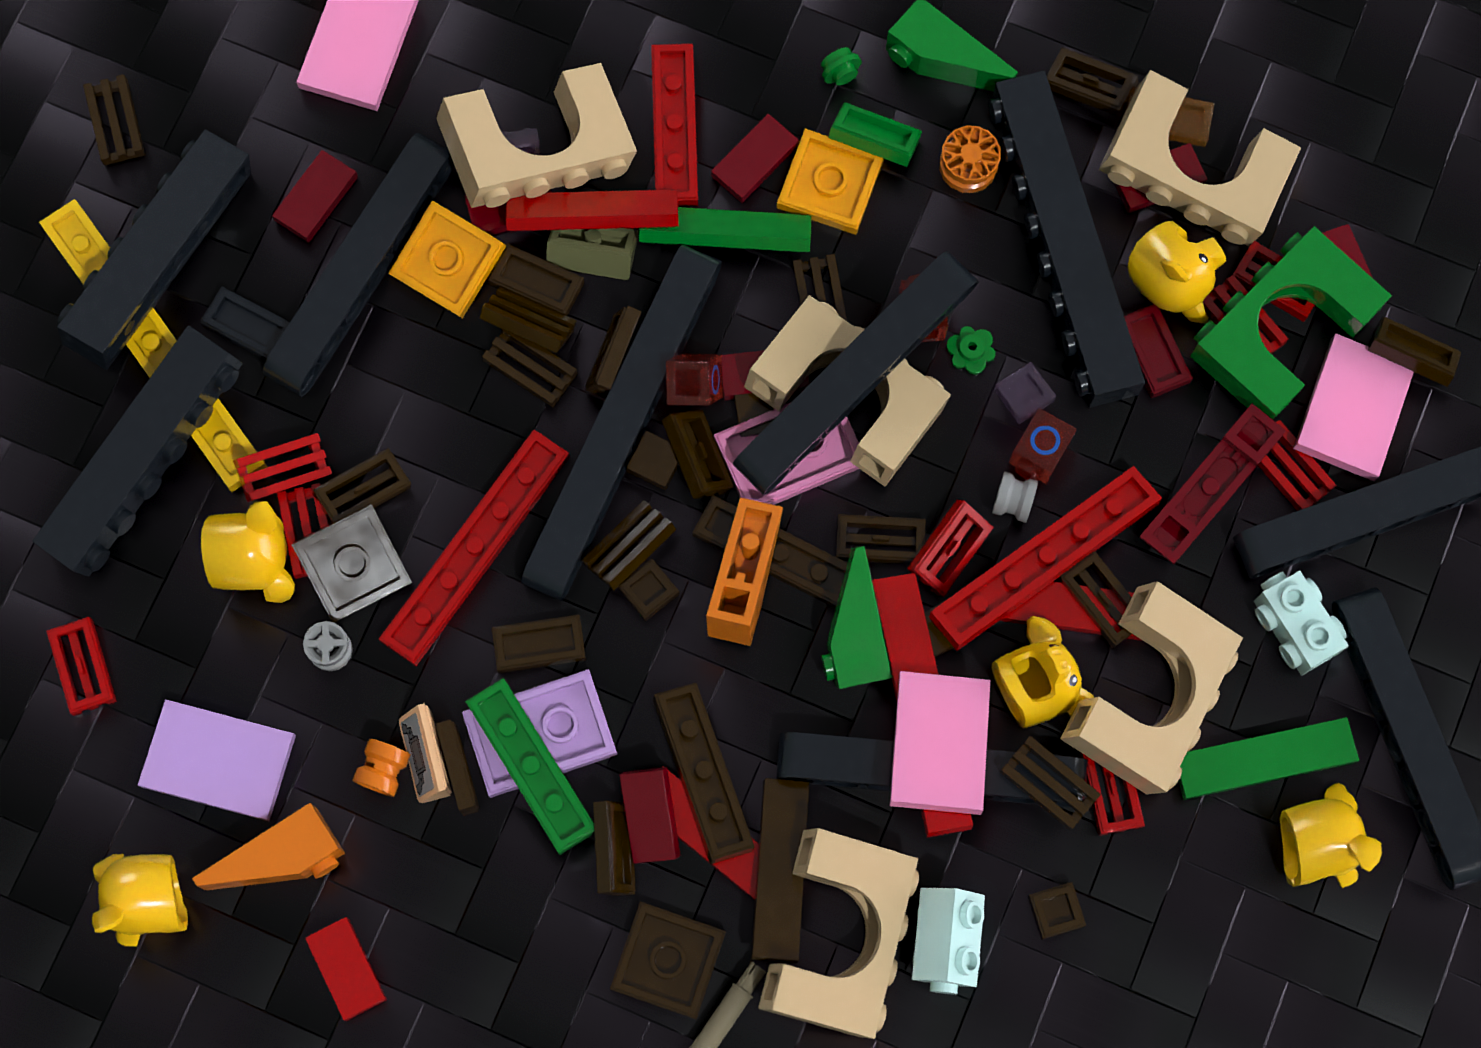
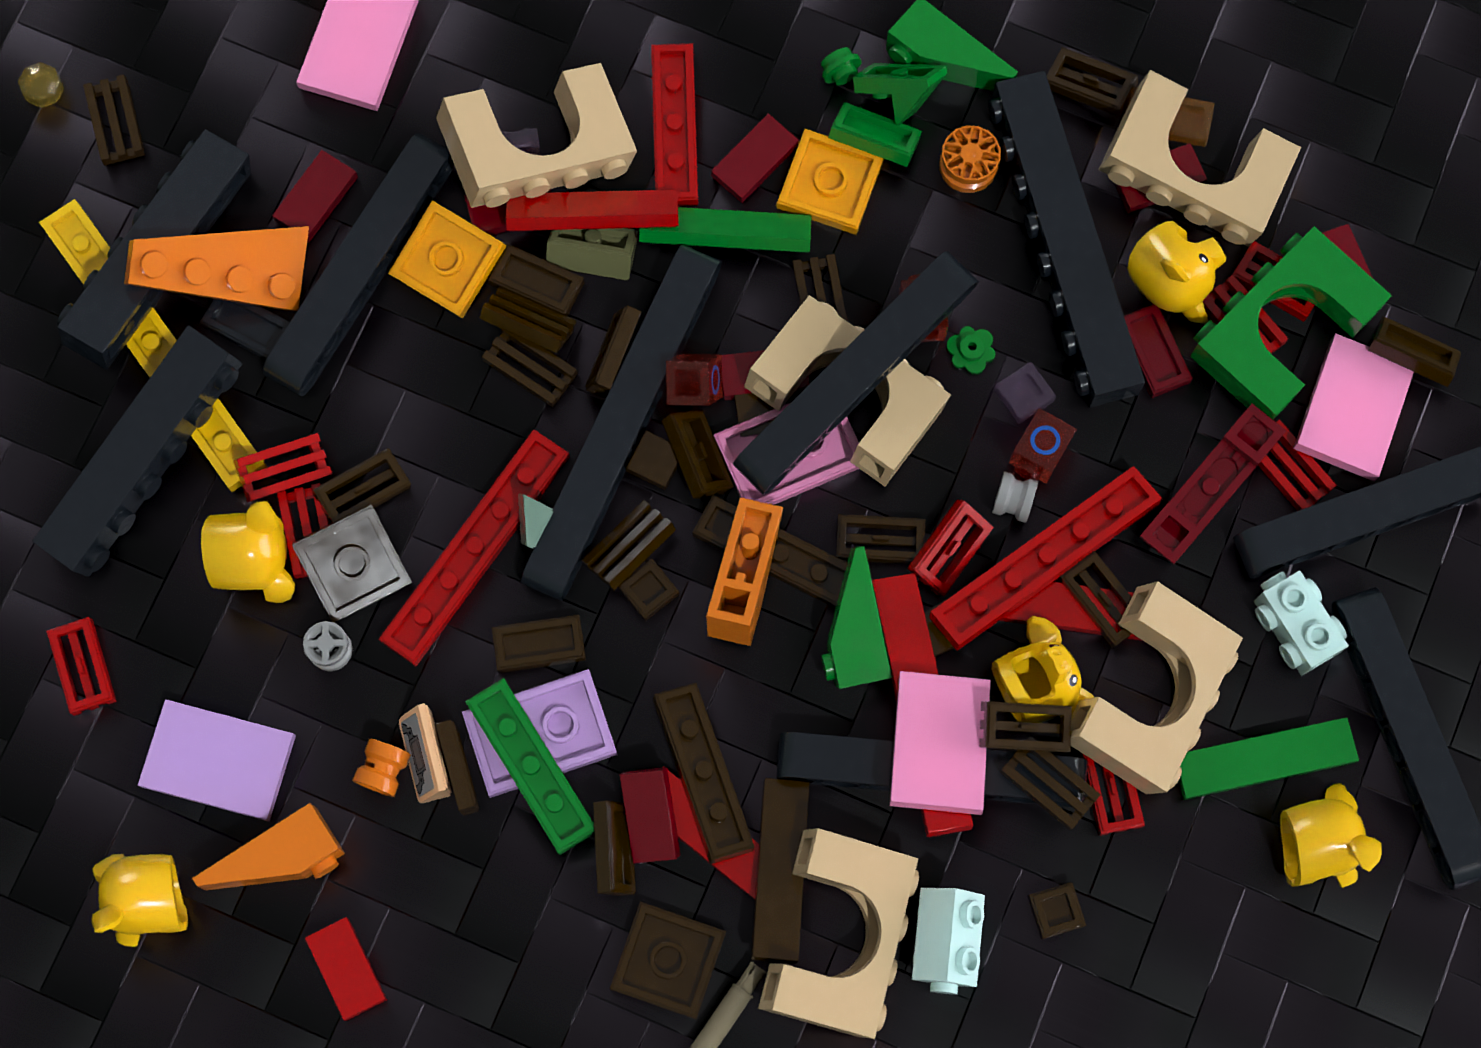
(40, 84): none -> clear yellow tile
(229, 266): none -> orange wing
(533, 519): none -> sand green slope
(905, 83): none -> green slope
(990, 726): none -> dark brown tile

